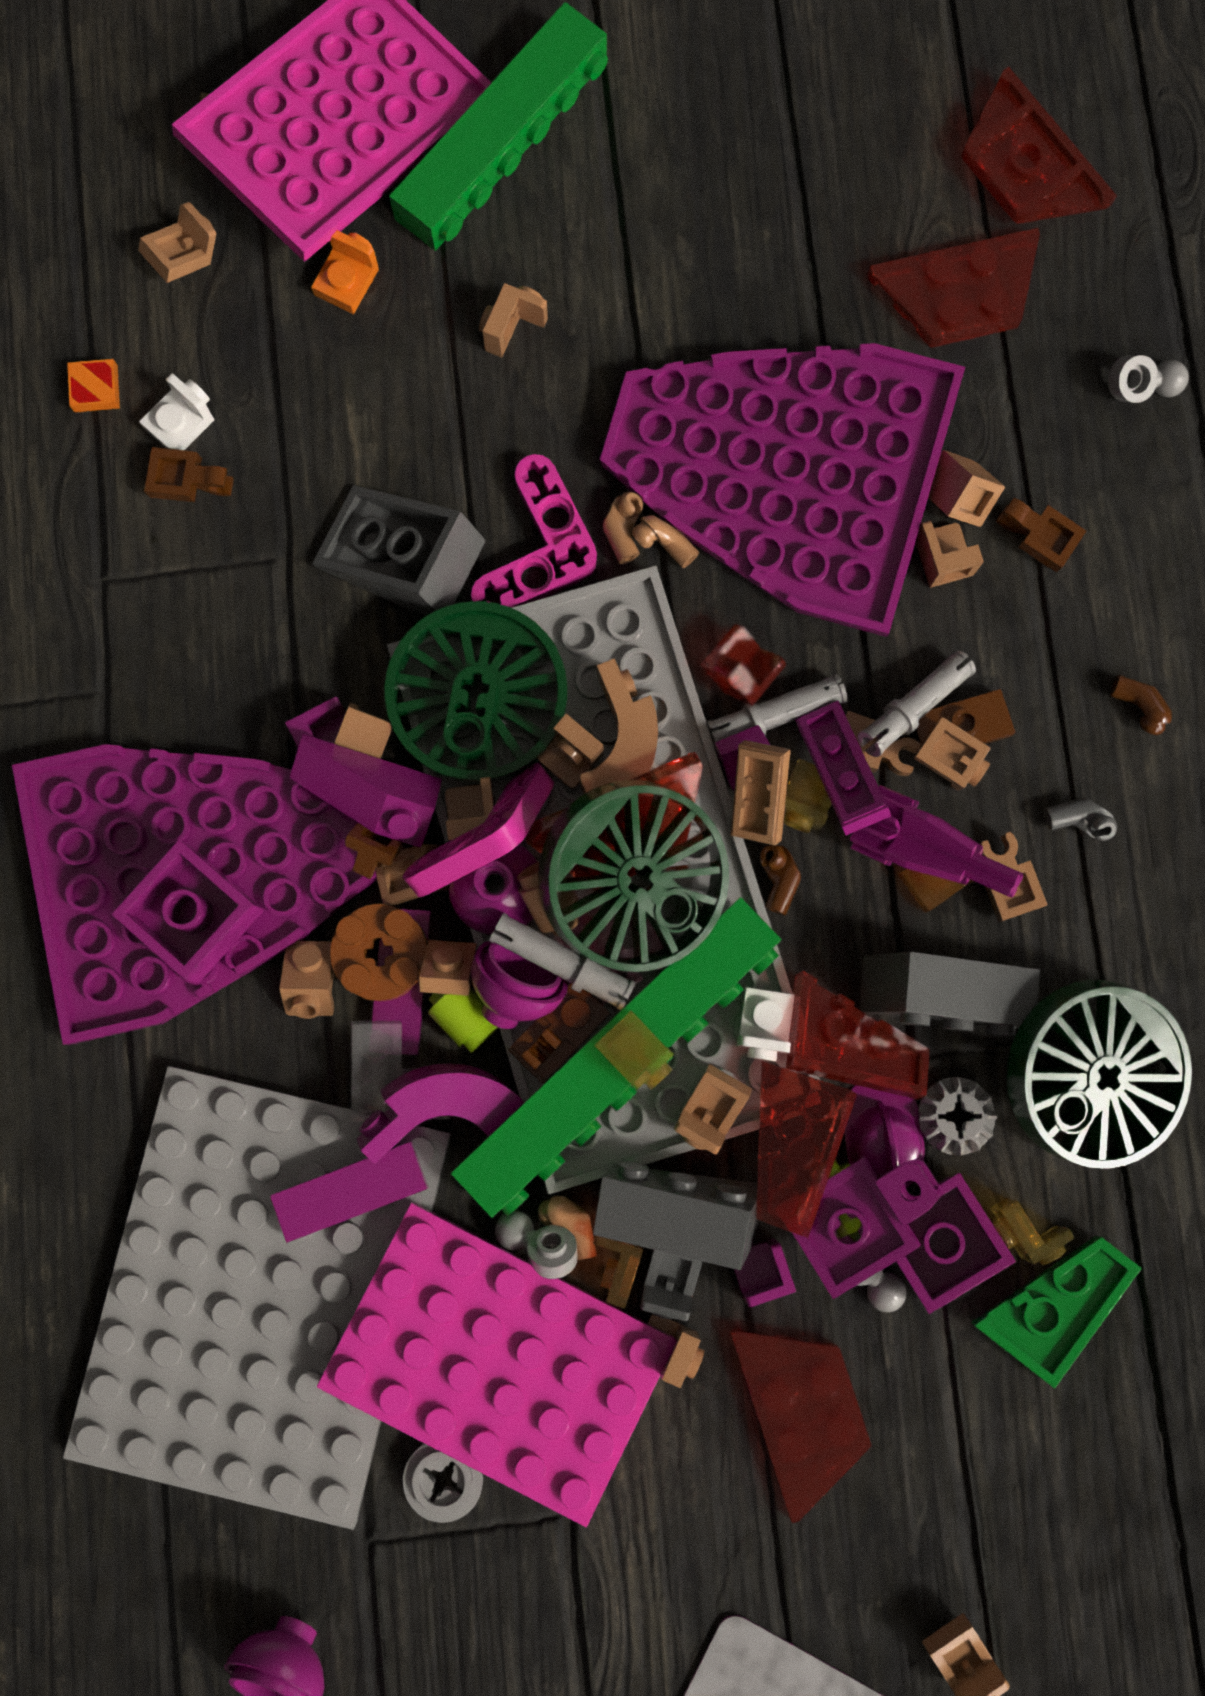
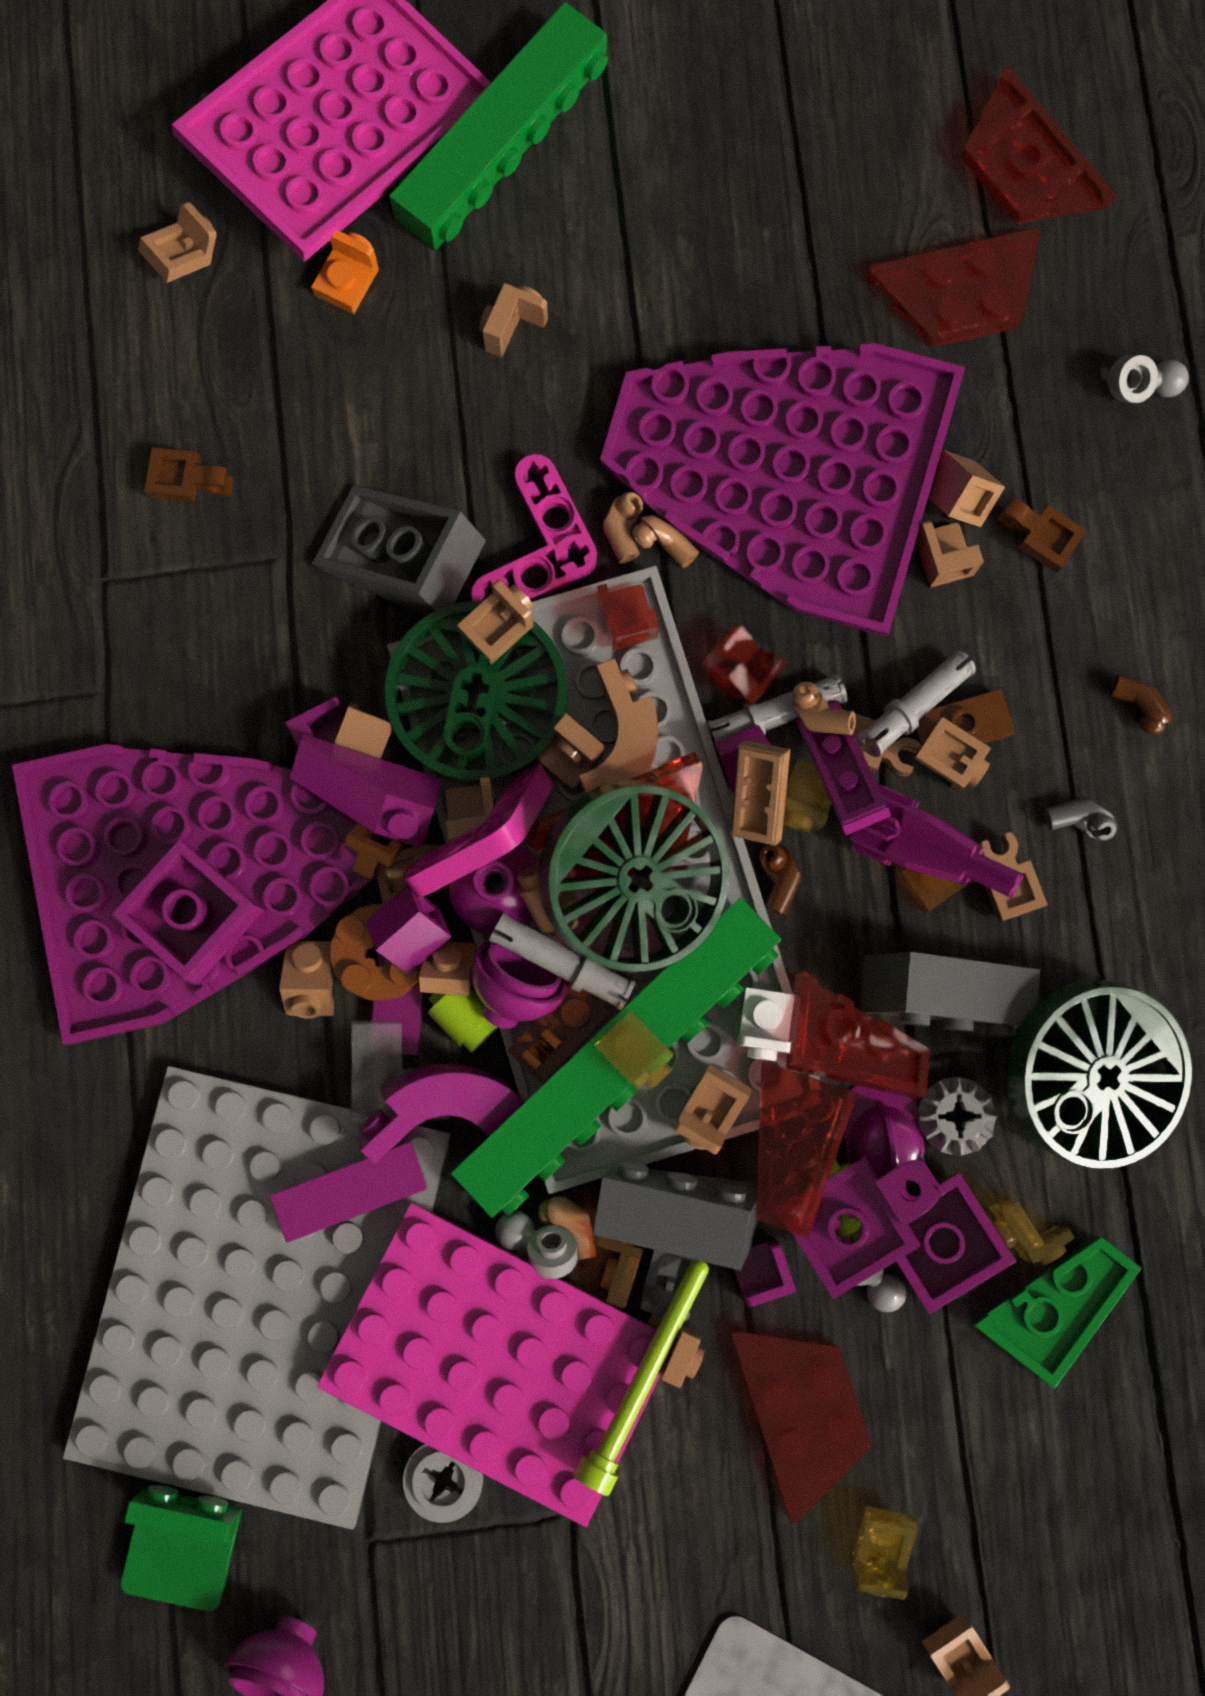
(93, 385): orange tile -> none
(178, 415): white bracket -> none
(179, 1547): none -> green bracket
(407, 929): none -> magenta panel
(498, 621): none -> medium nougat bracket
(599, 1467): none -> lime piece
(627, 616): none -> clear red panel
(817, 714): none -> medium nougat arm
(884, 1552): none -> clear yellow bracket

